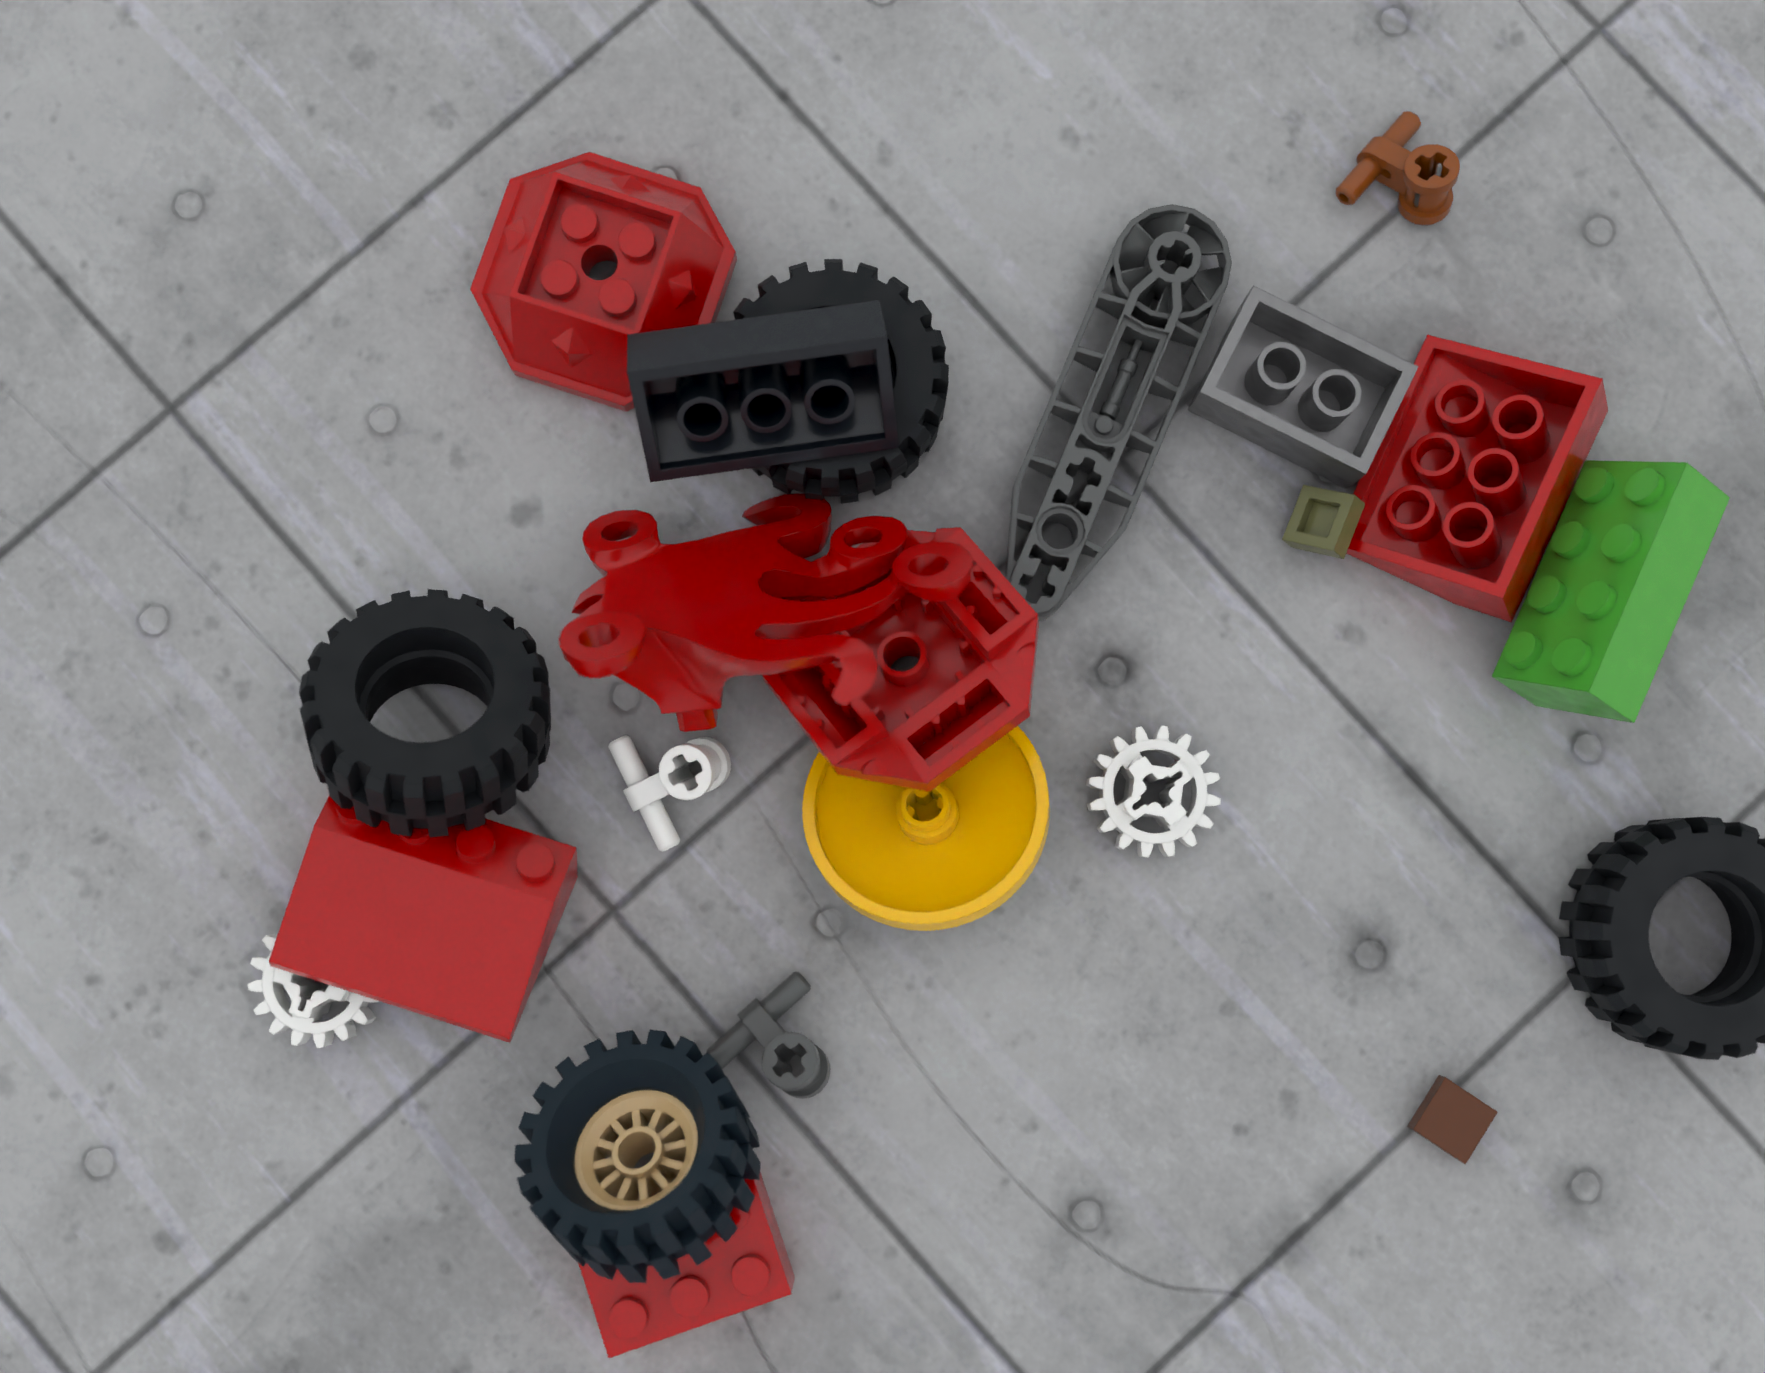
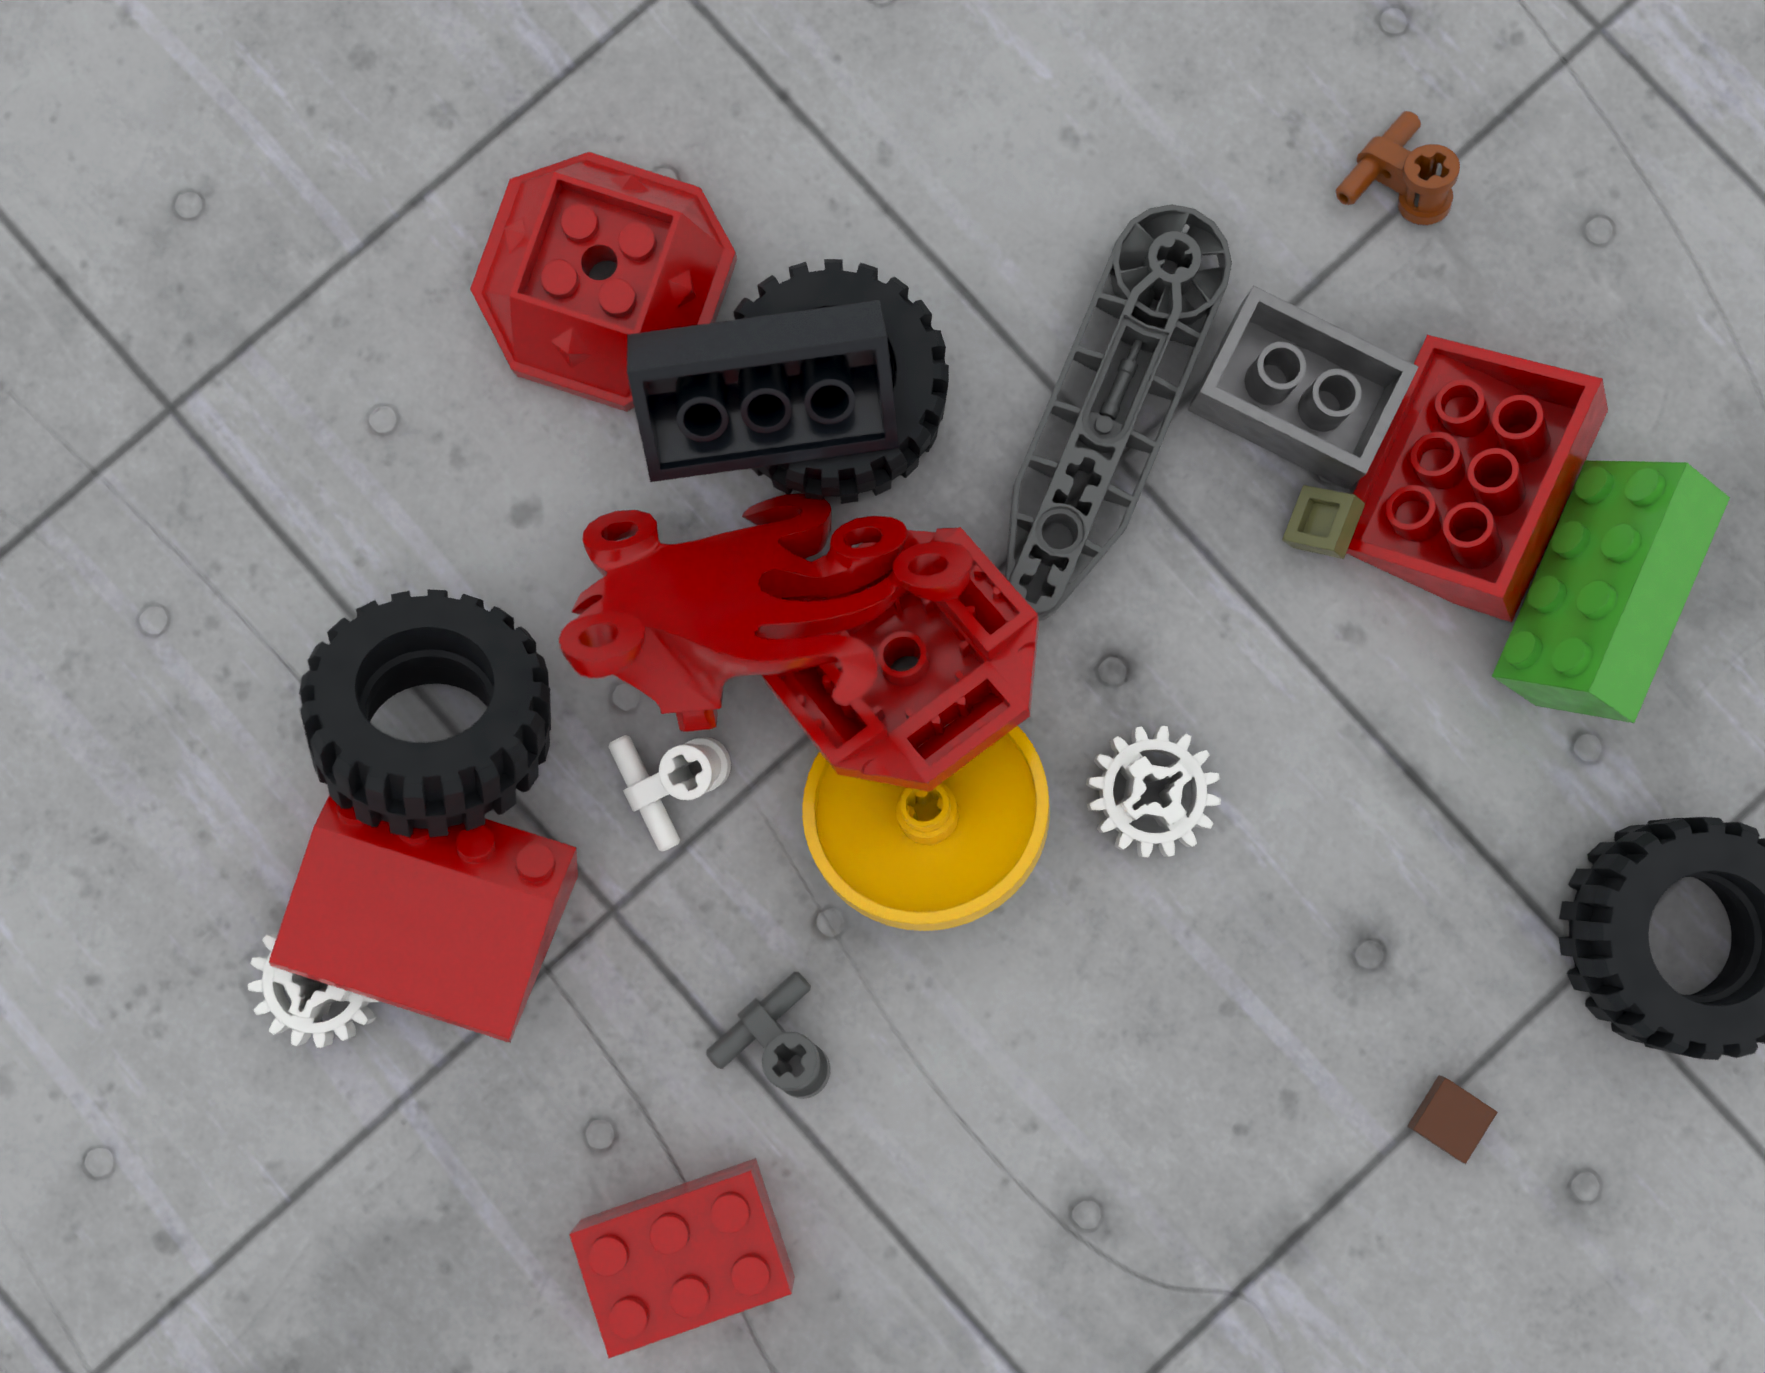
(610, 1117): black wheel -> none

